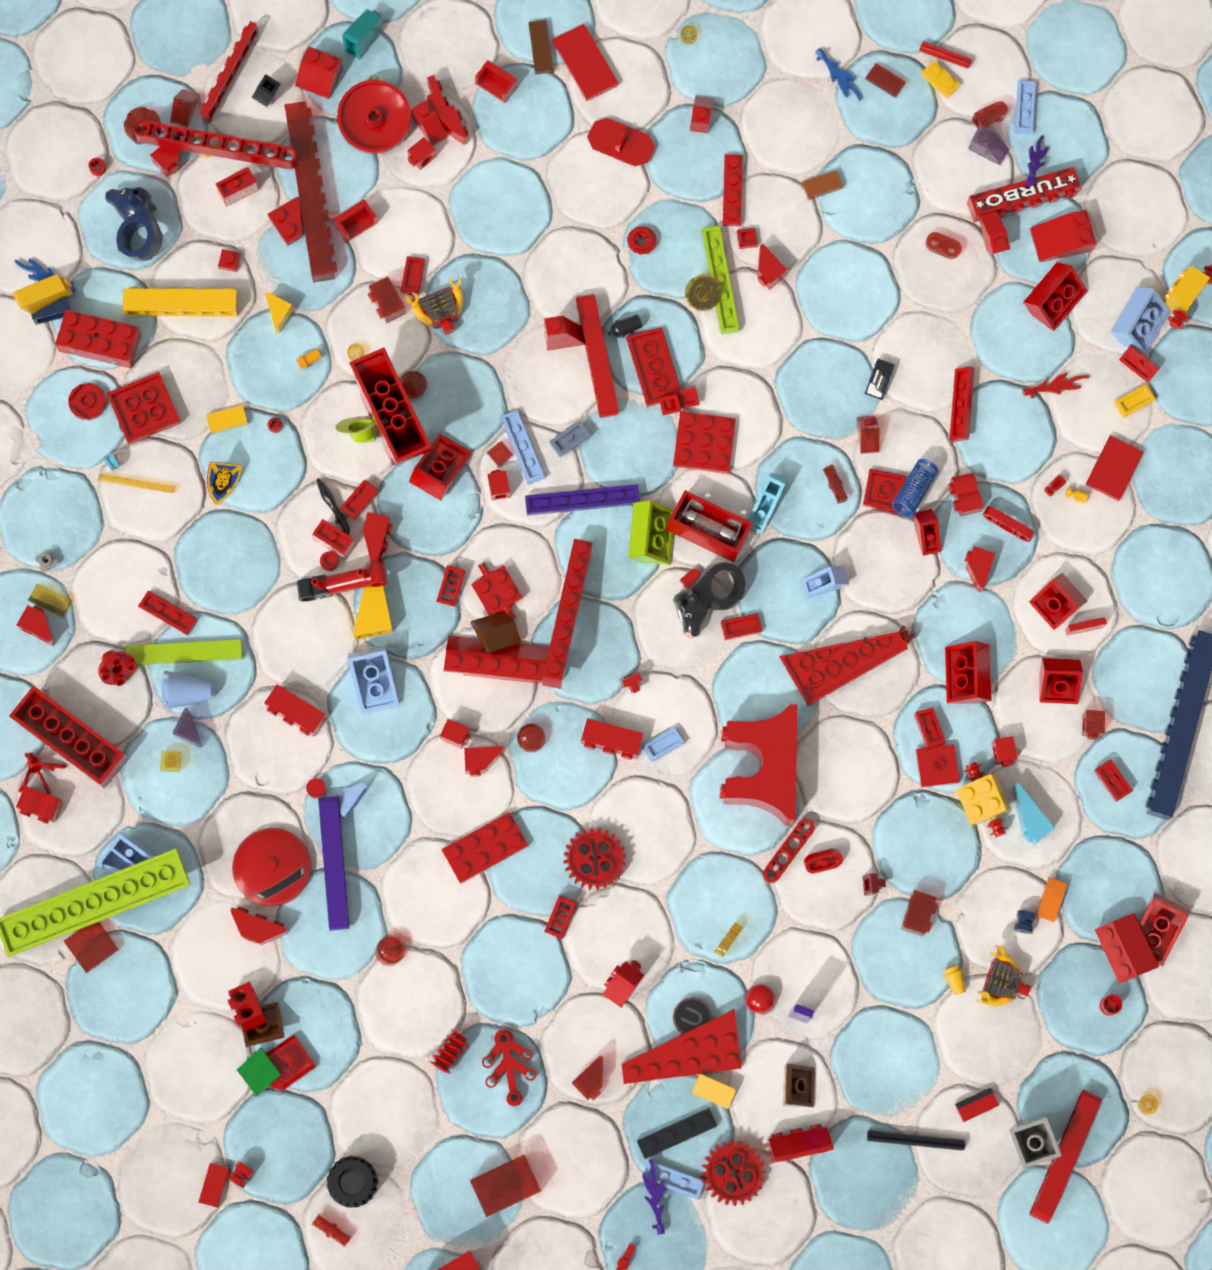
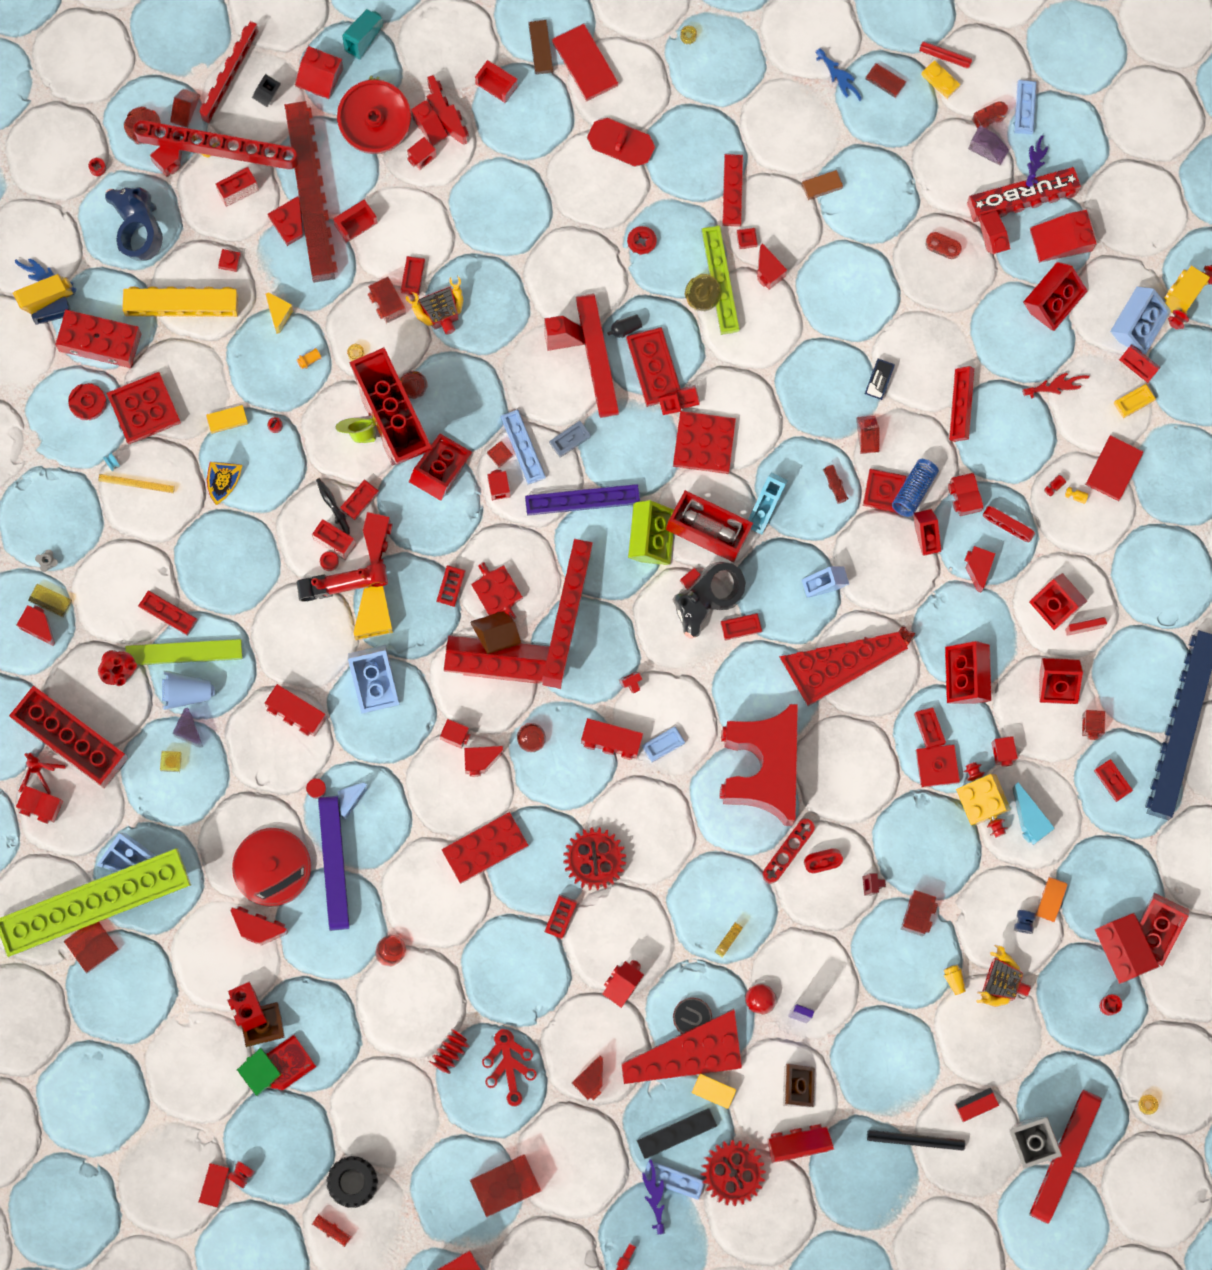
(701, 114): slope -> none

